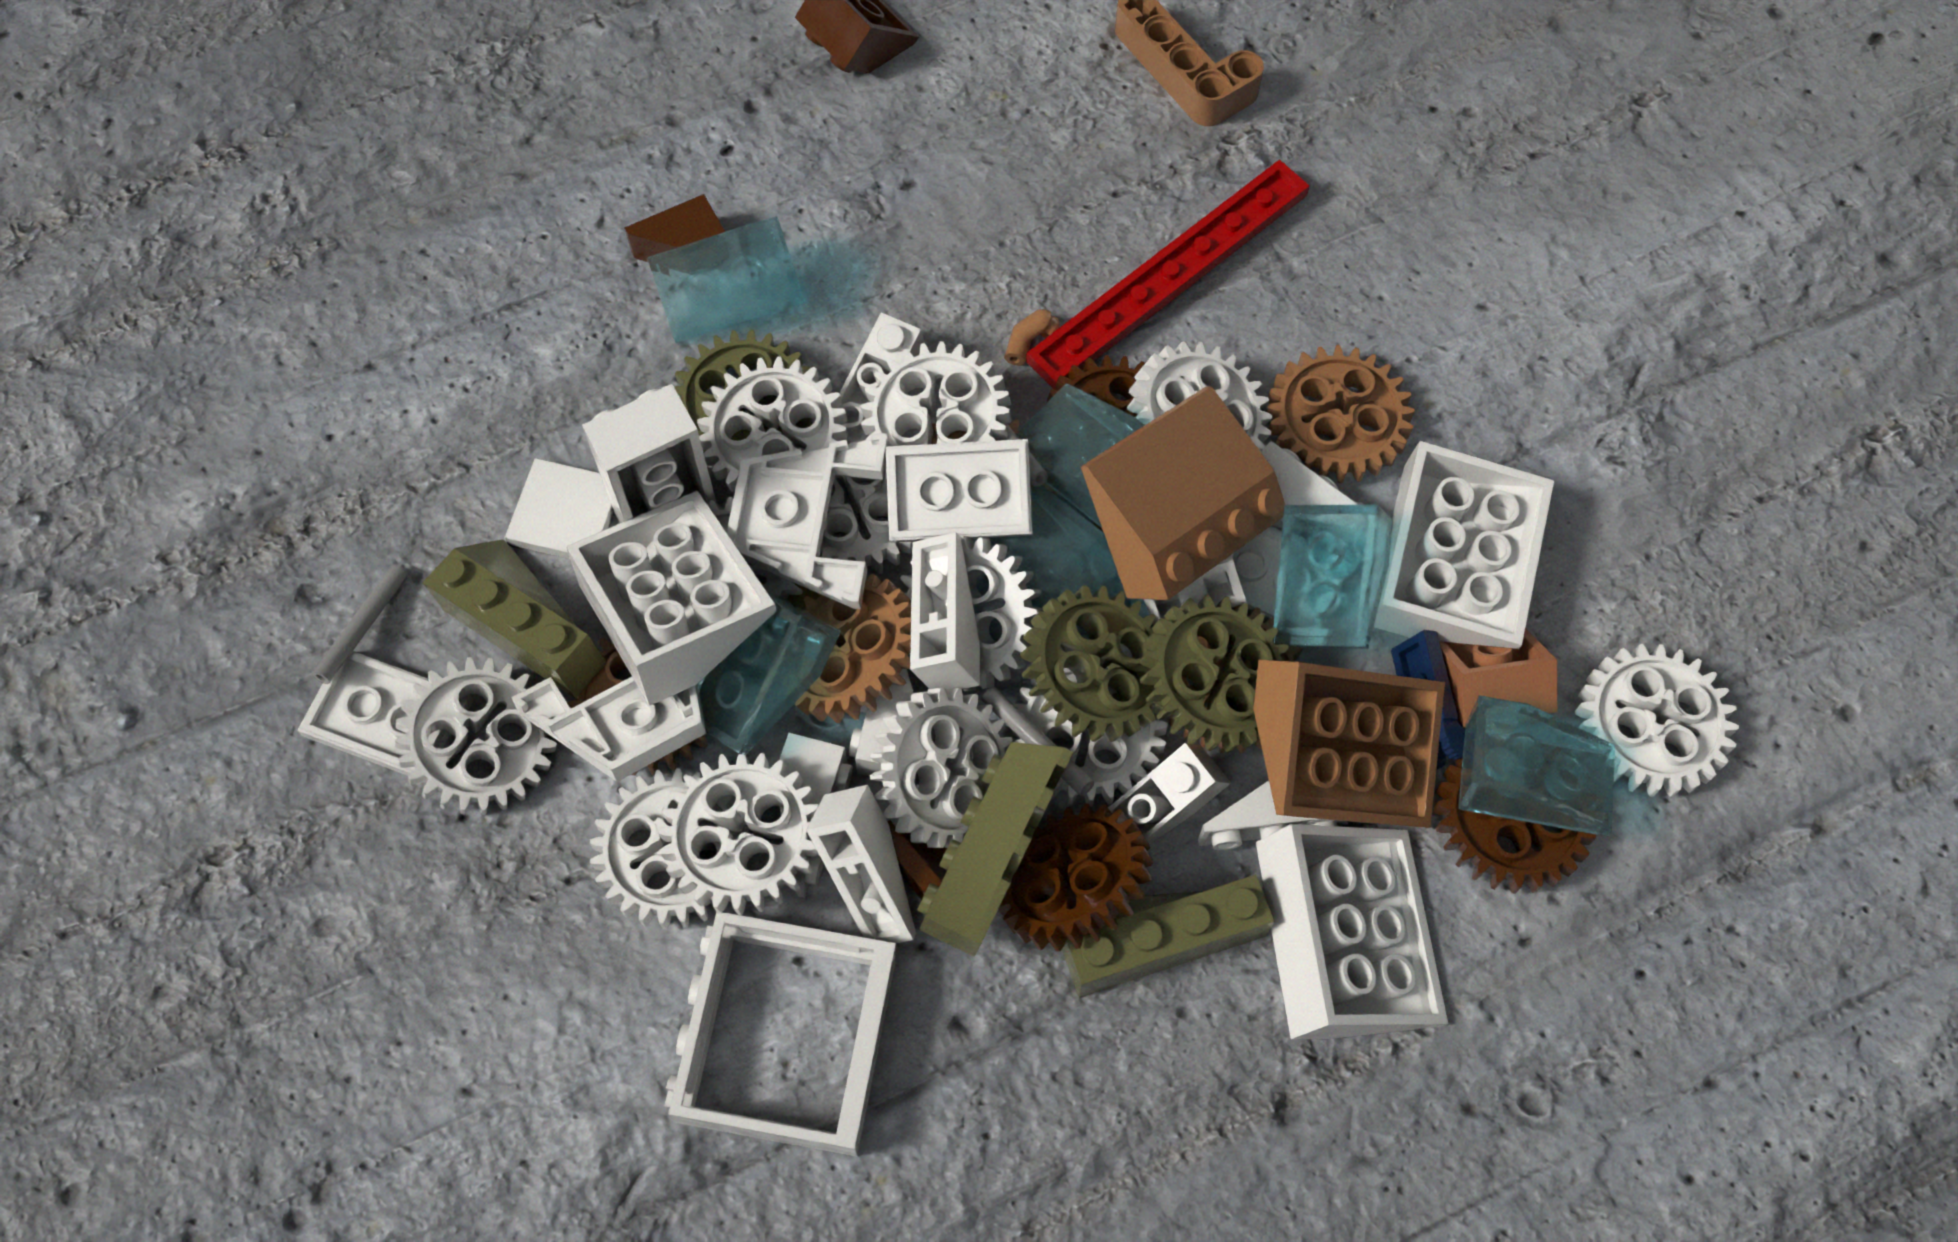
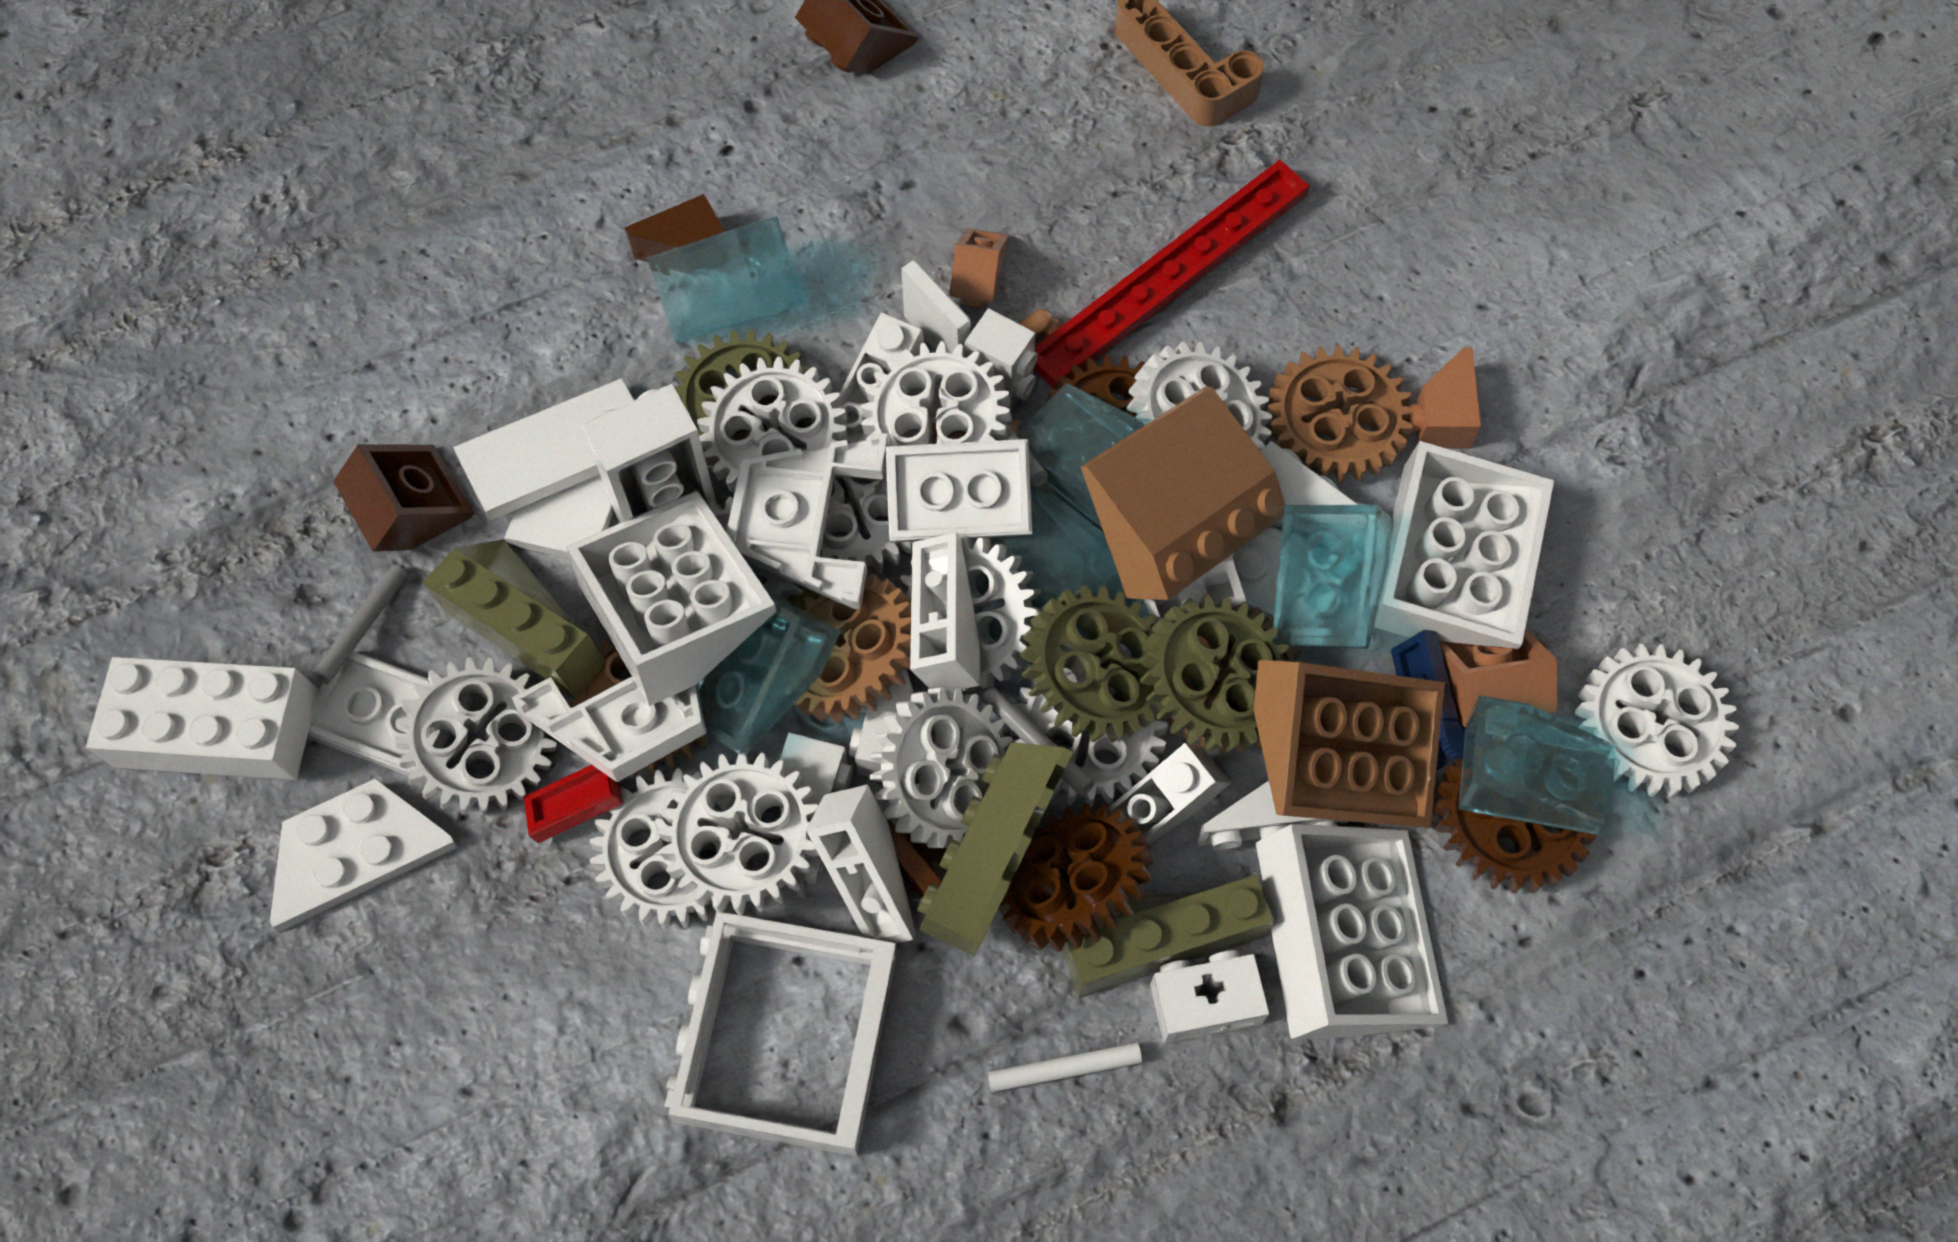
(203, 718): none -> white brick
(348, 849): none -> white wing
(400, 495): none -> reddish brown slope
(537, 452): none -> white tile
(570, 802): none -> red tile
(932, 309): none -> white tile
(978, 266): none -> nougat slope
(1009, 349): none -> white brick
(1064, 1067): none -> white piece
(1236, 1007): none -> white brick
(1449, 405): none -> nougat slope

